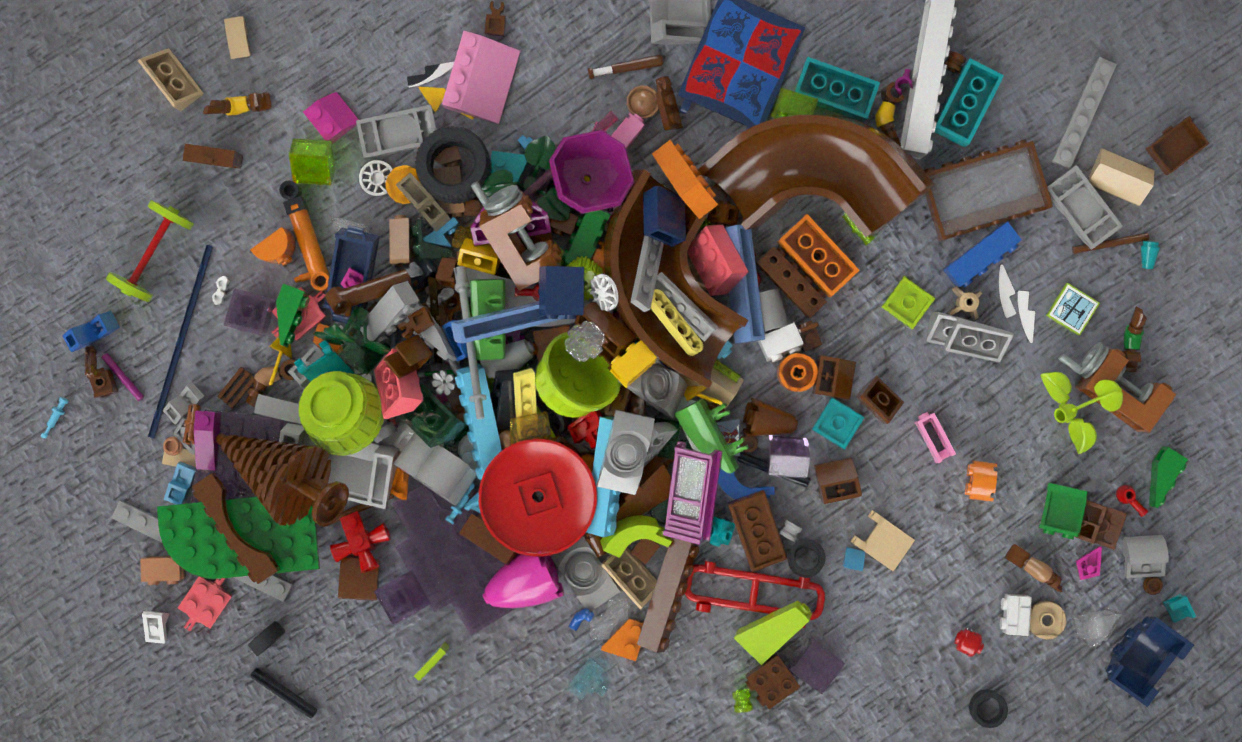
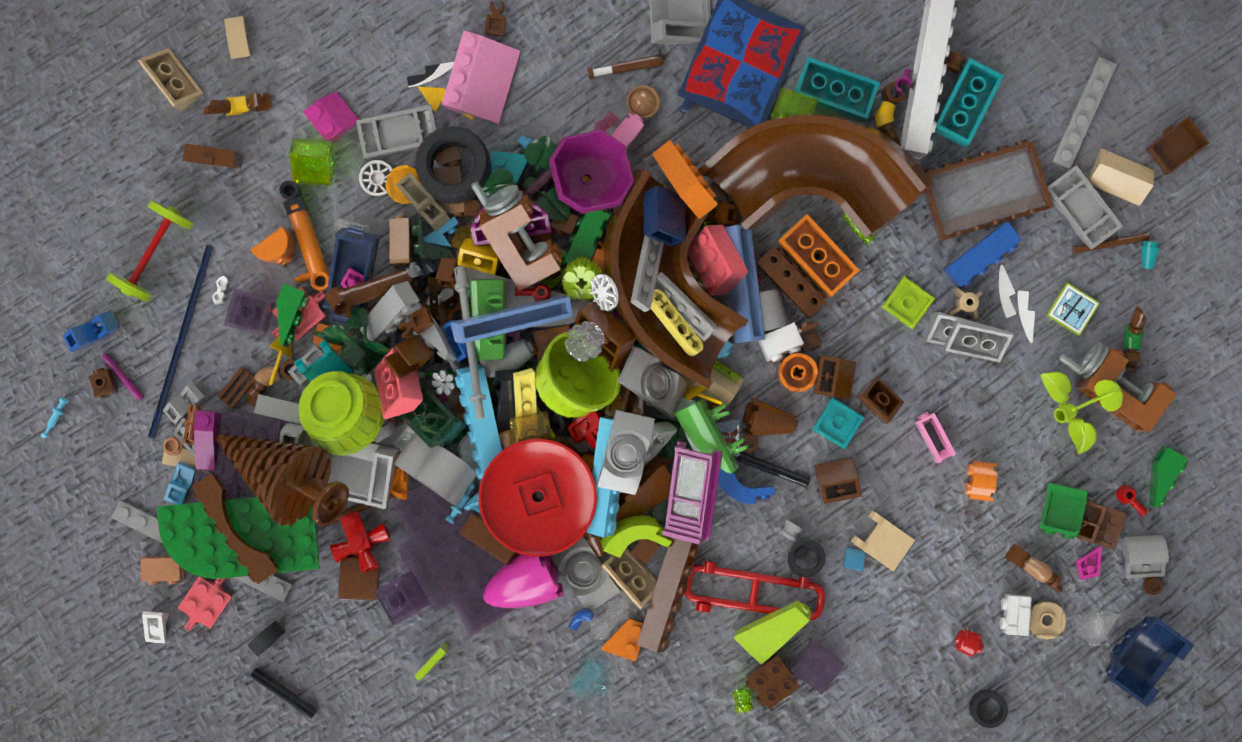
(90, 361): reddish brown axle -> none
(561, 291): dark blue brick -> none
(632, 363): yellow brick -> none
(667, 104): reddish brown hinge -> none
(721, 531): teal brick -> none
(757, 530): reddish brown tile -> none
(788, 456): clear purple brick -> none
(1179, 608): teal panel -> none

